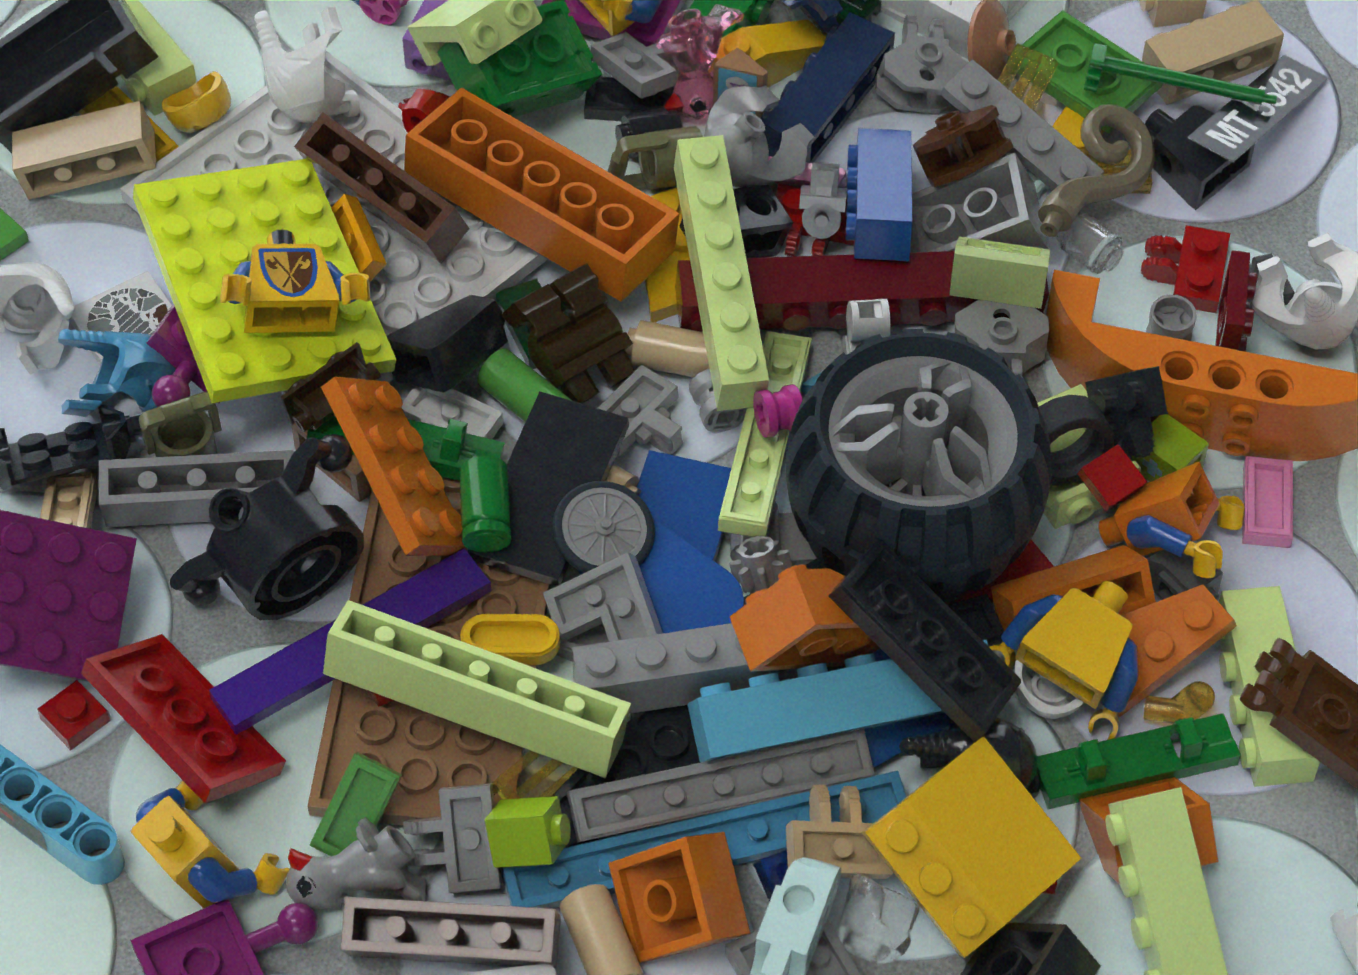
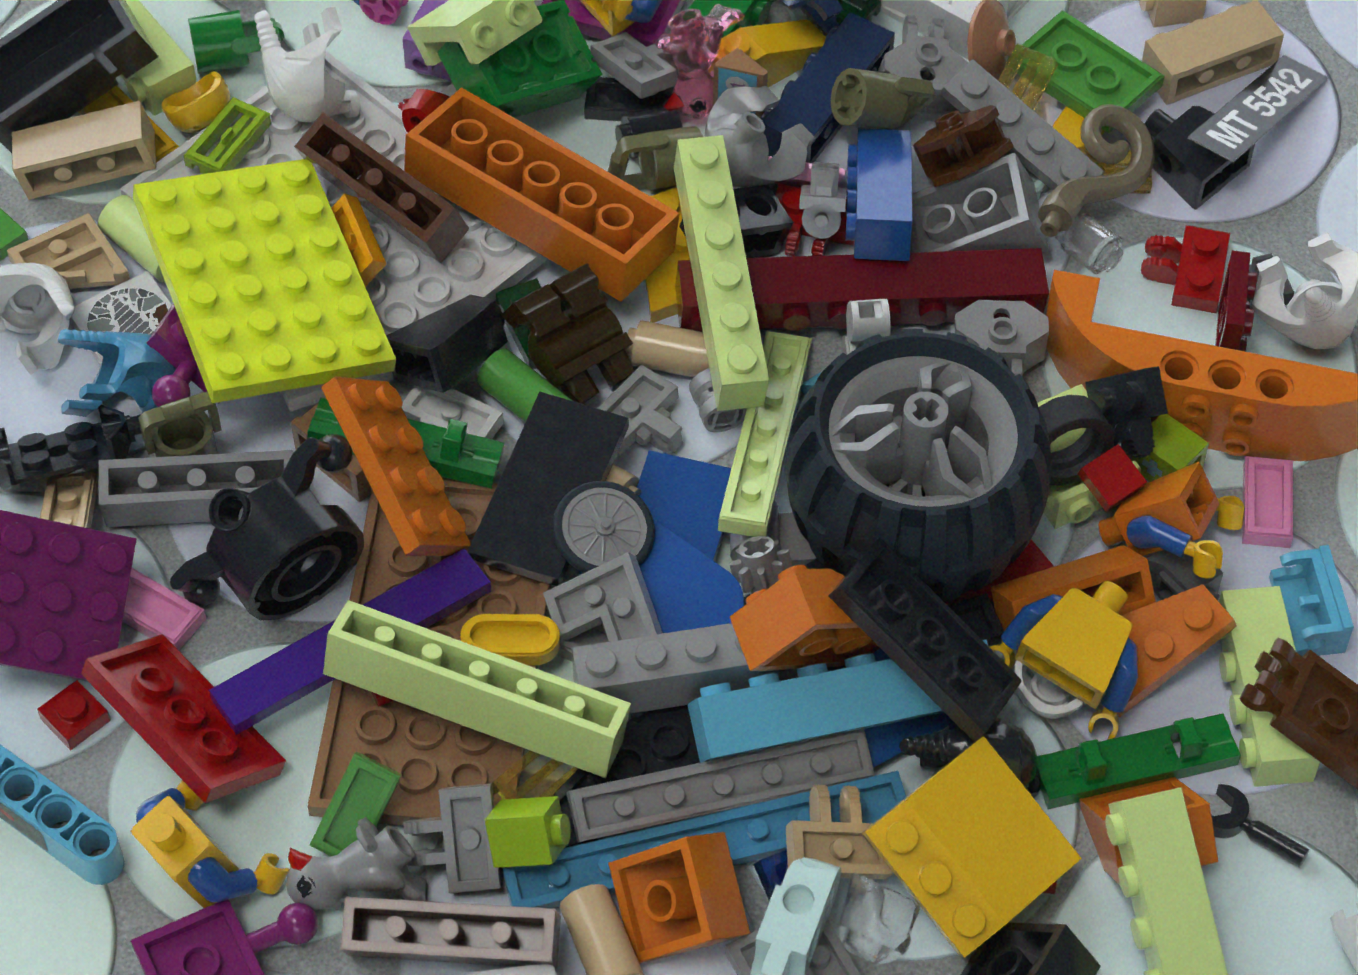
(76, 252): none -> tan wing
(124, 227): none -> yellowish green brick
(160, 611): none -> bright pink tile
(224, 40): none -> green piece
(235, 140): none -> lime tile
(291, 287): torso -> none
(305, 400): dark brown hinge -> none
(485, 504): green piece -> none
(776, 409): dark pink wheel -> none
(878, 98): none -> olive piece
(999, 272): yellowish green slope -> none
(1100, 62): green piece -> none
(1172, 317): light grey wheel -> none
(1189, 702): clear yellow arm -> none
(1232, 823): none -> black piece
(1314, 601): none -> medium azure hinge

